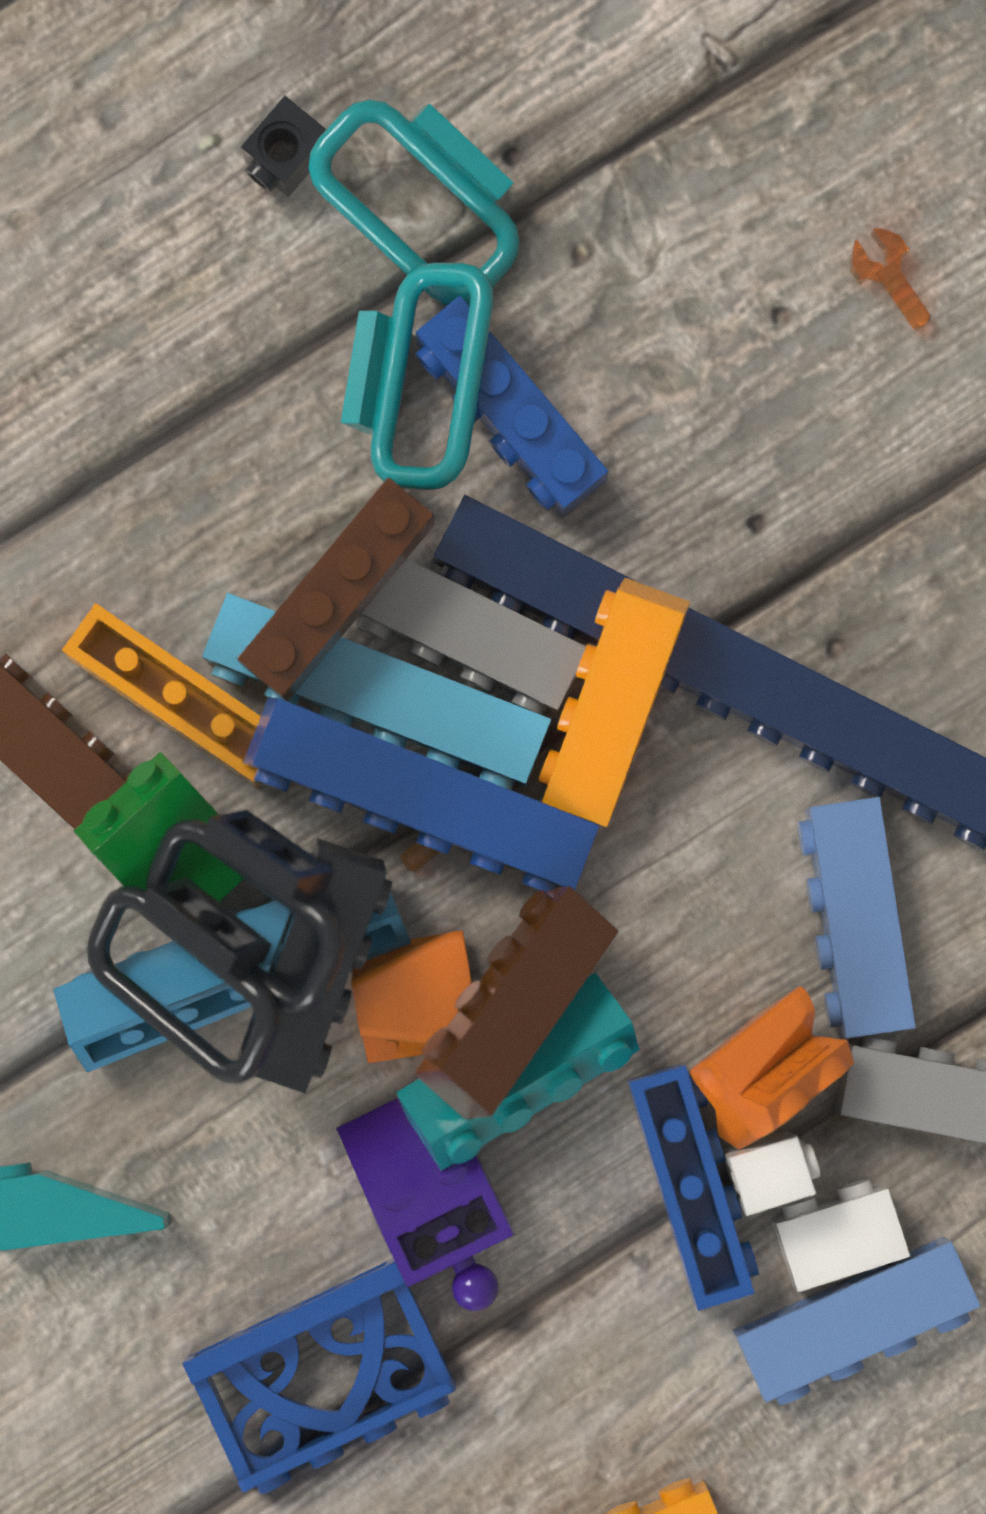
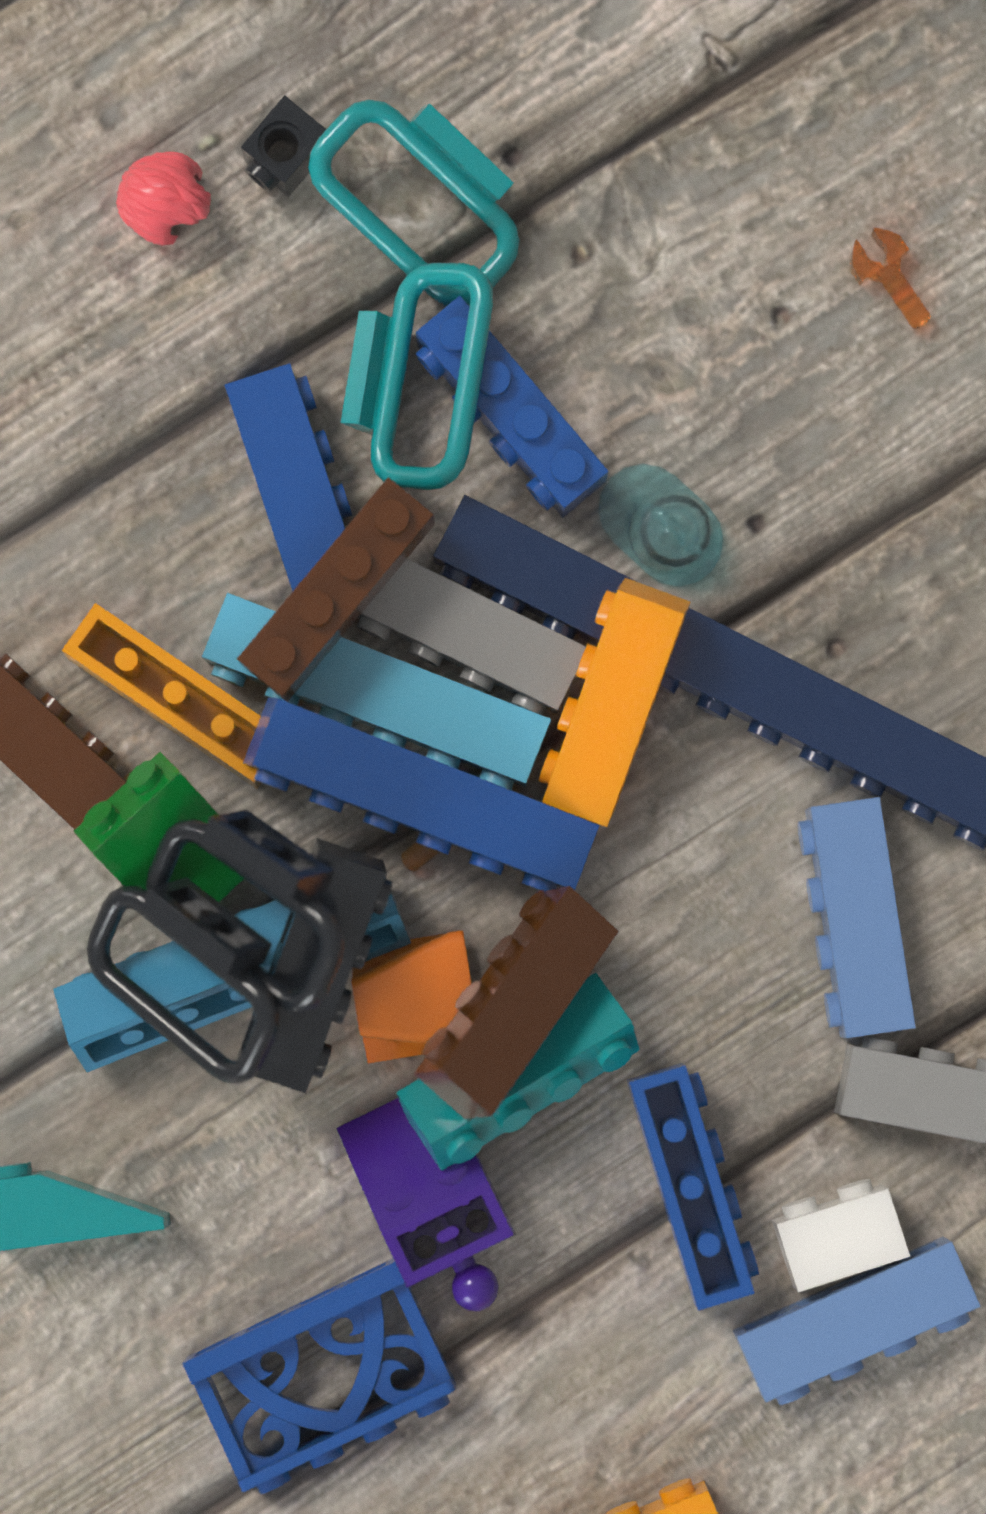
(161, 194): none -> coral hair
(290, 466): none -> blue brick
(661, 524): none -> clear light blue piece
(769, 1069): orange piece -> none
(771, 1171): white brick -> none

